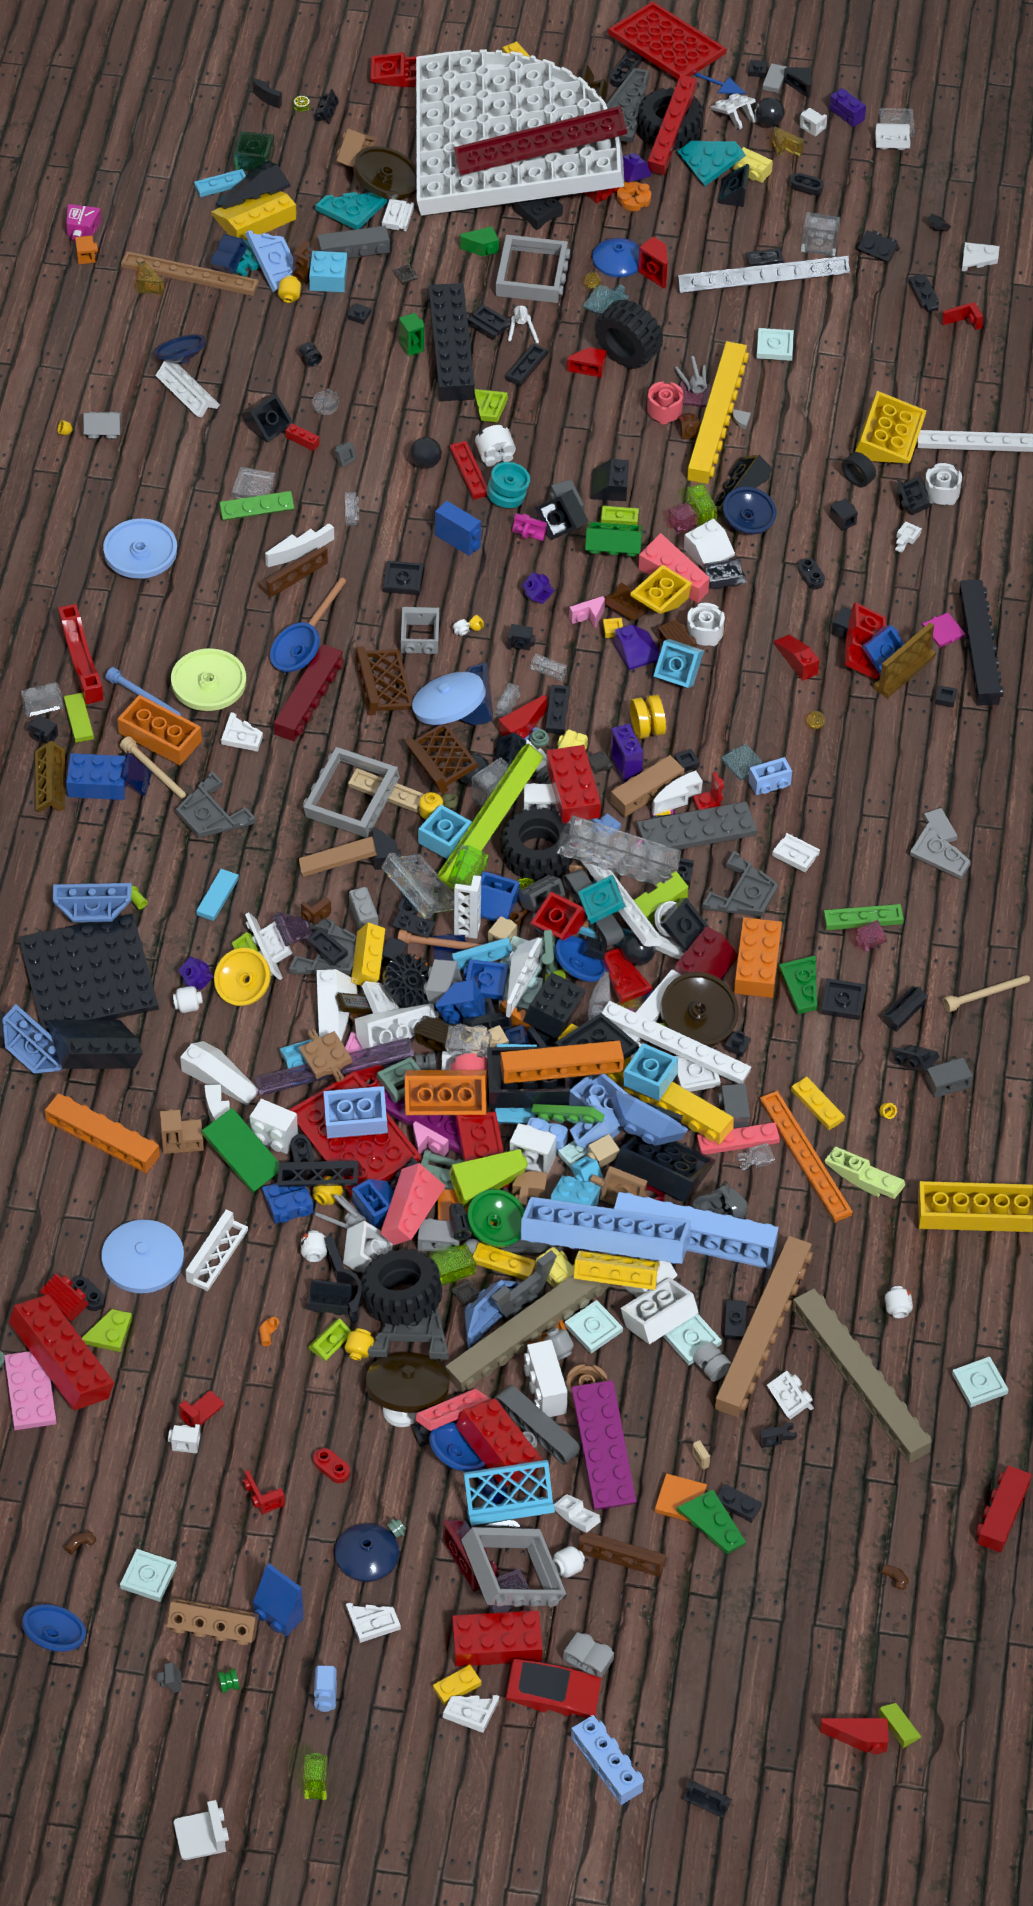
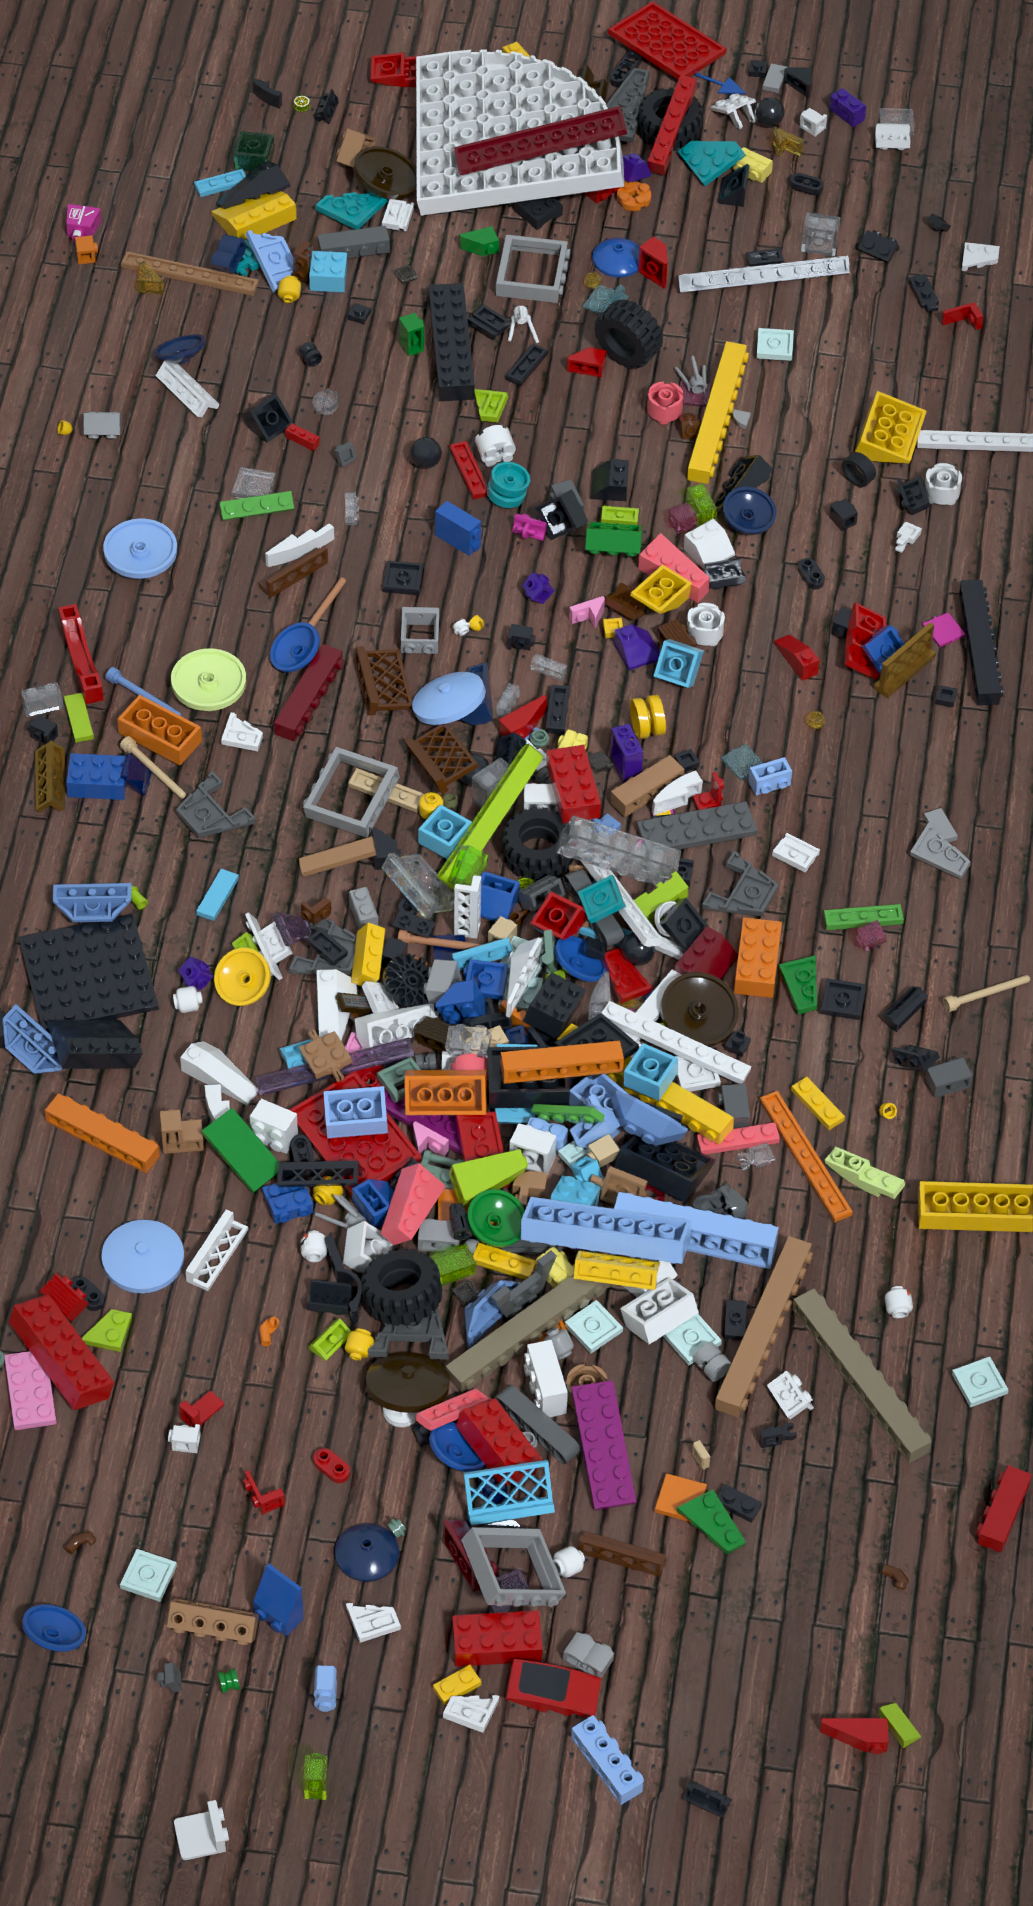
(573, 1511): white slope -> none

